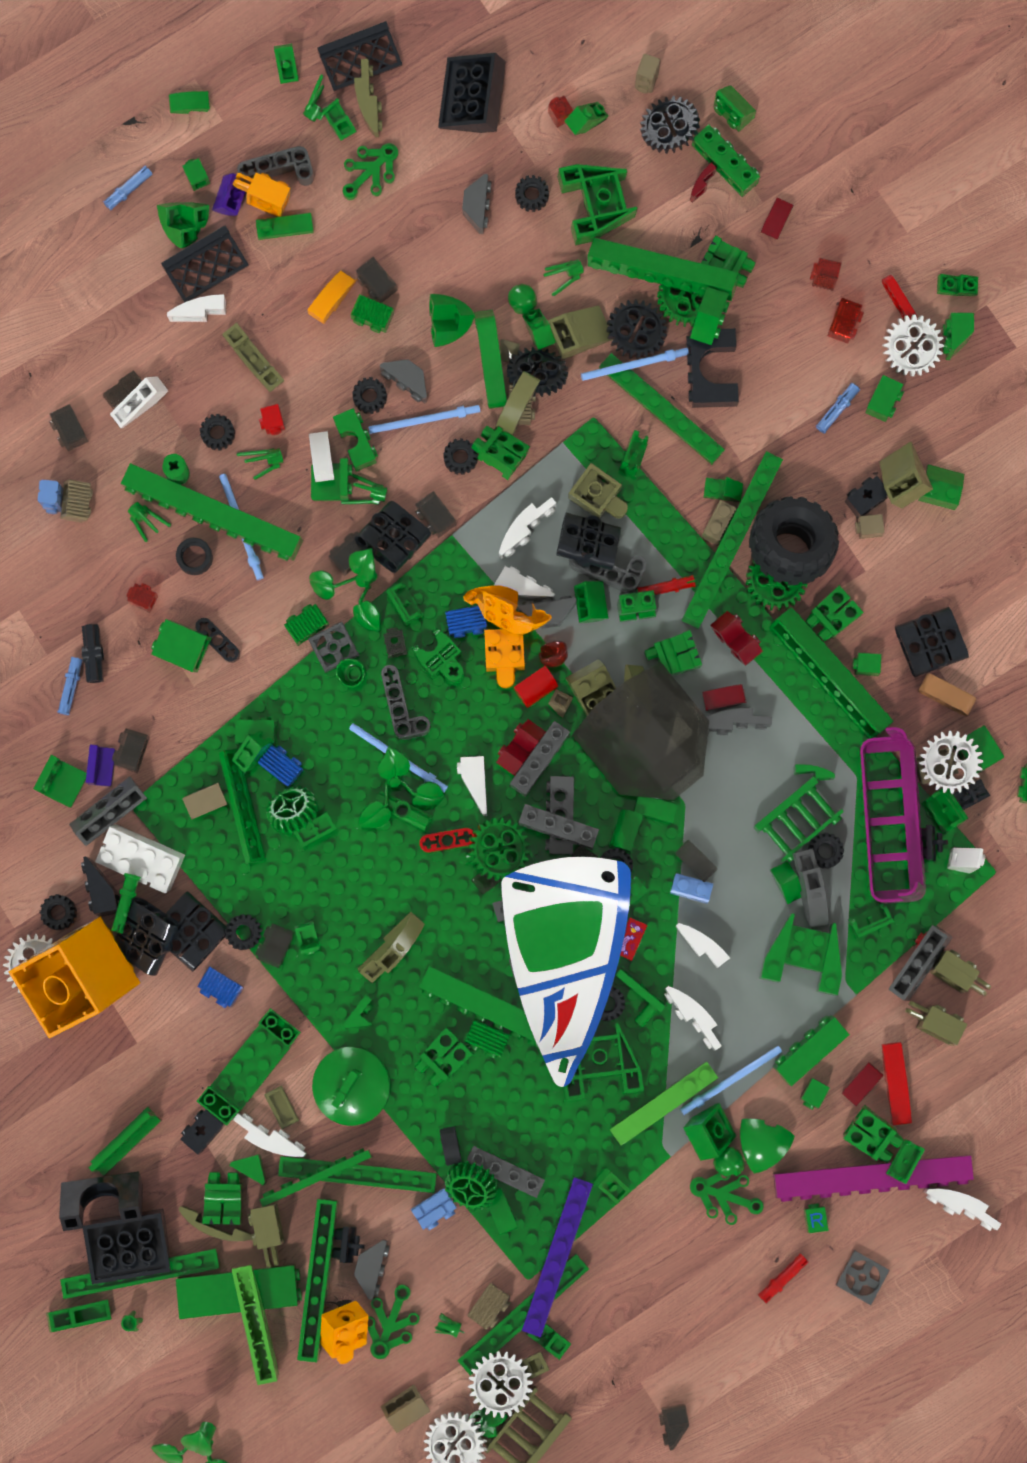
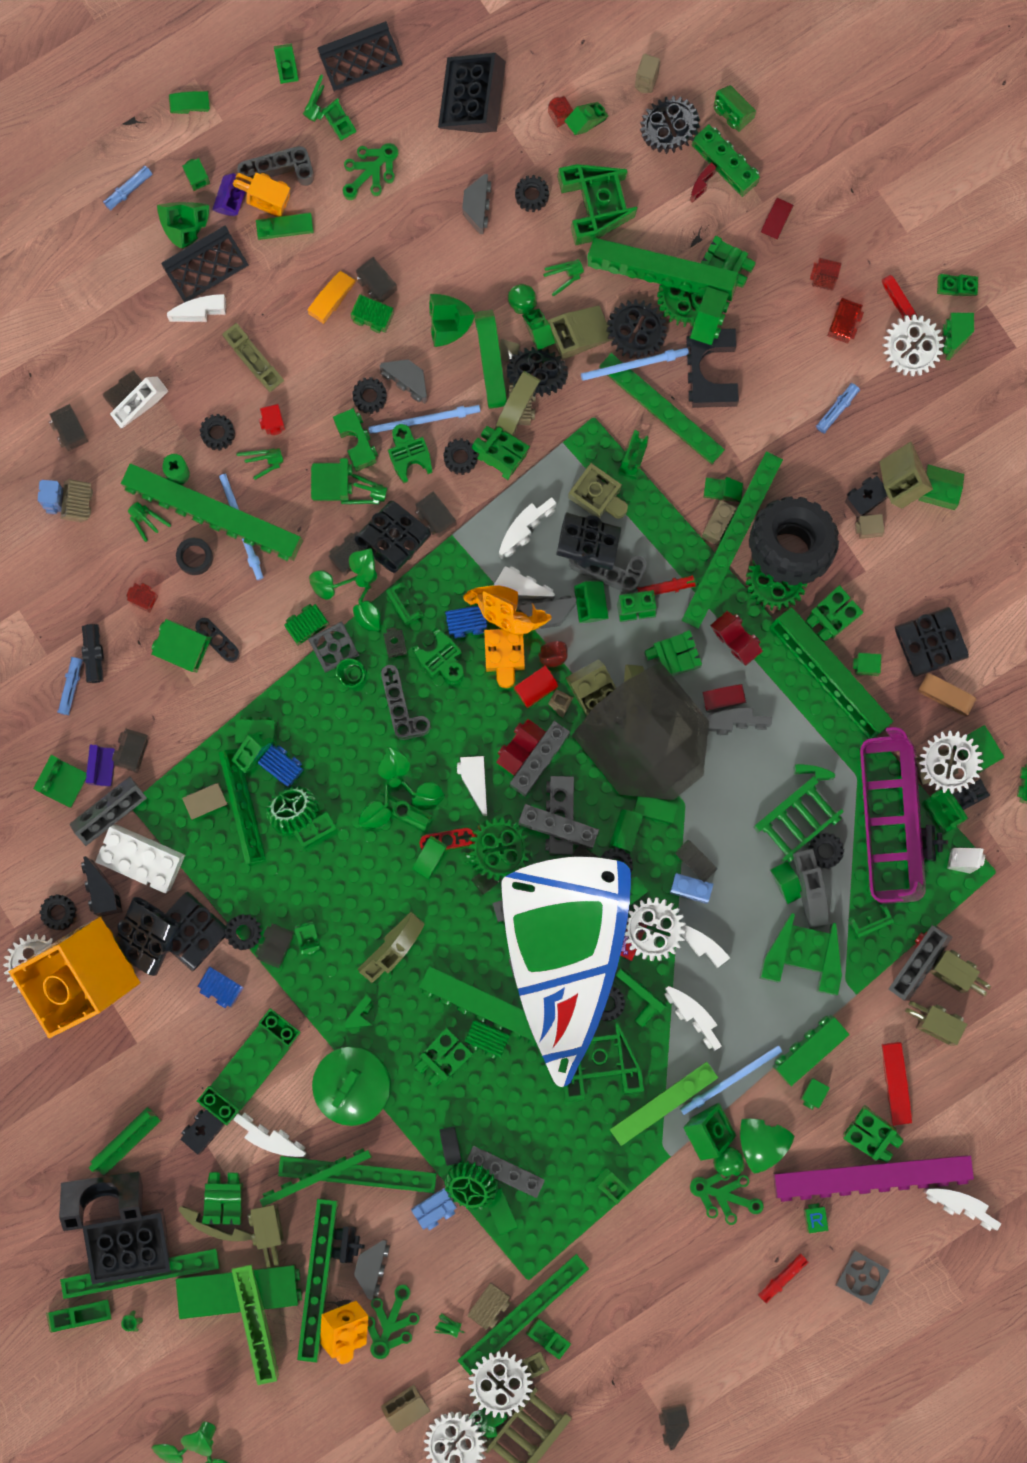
(127, 893): green pin -> none
(251, 1167): green slope -> none
(281, 1107): olive tile -> none
(321, 456): white slope -> none
(368, 104): olive slope -> none
(408, 452): none -> green piece
(428, 777): light blue bar -> none
(429, 857): none -> green slope
(557, 1257): dark purple brick -> none
(659, 912): none -> white gear
(862, 1084): dark red slope -> none
(884, 399): green brick -> none
(905, 1161): green hinge -> none

